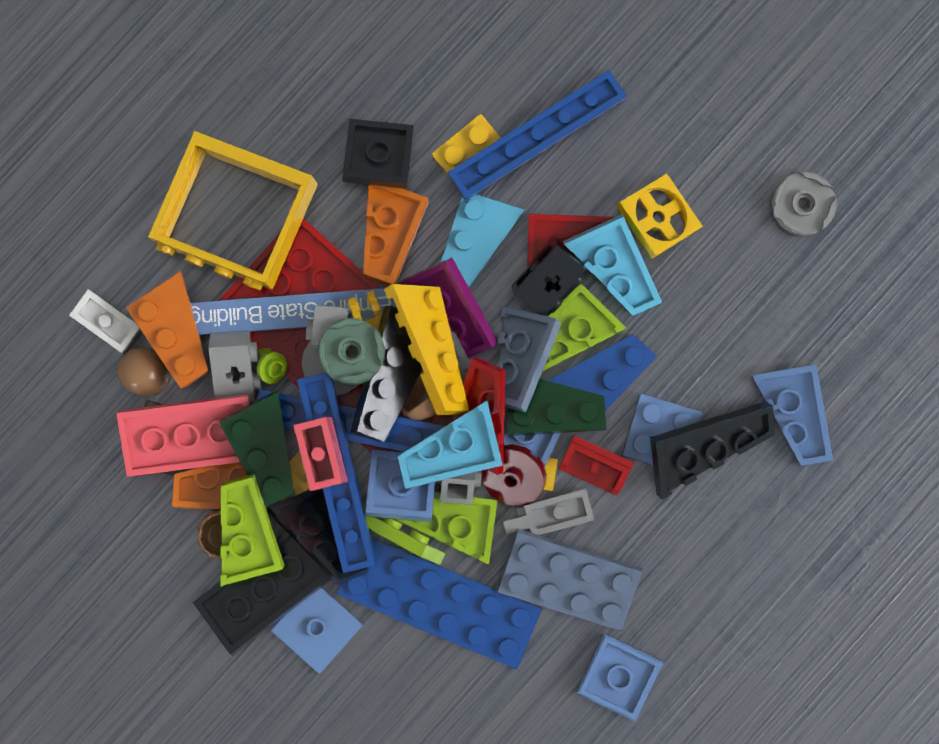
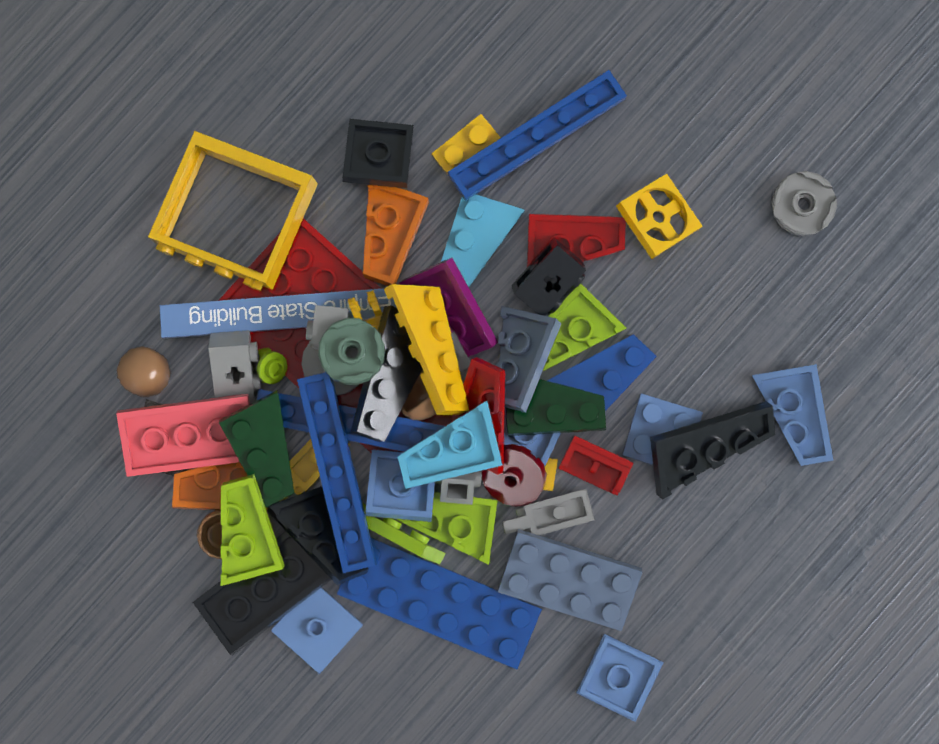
(105, 321): white plate -> none
(170, 328): orange wing -> none
(320, 453): coral brick -> none
(616, 261): medium azure wing -> none

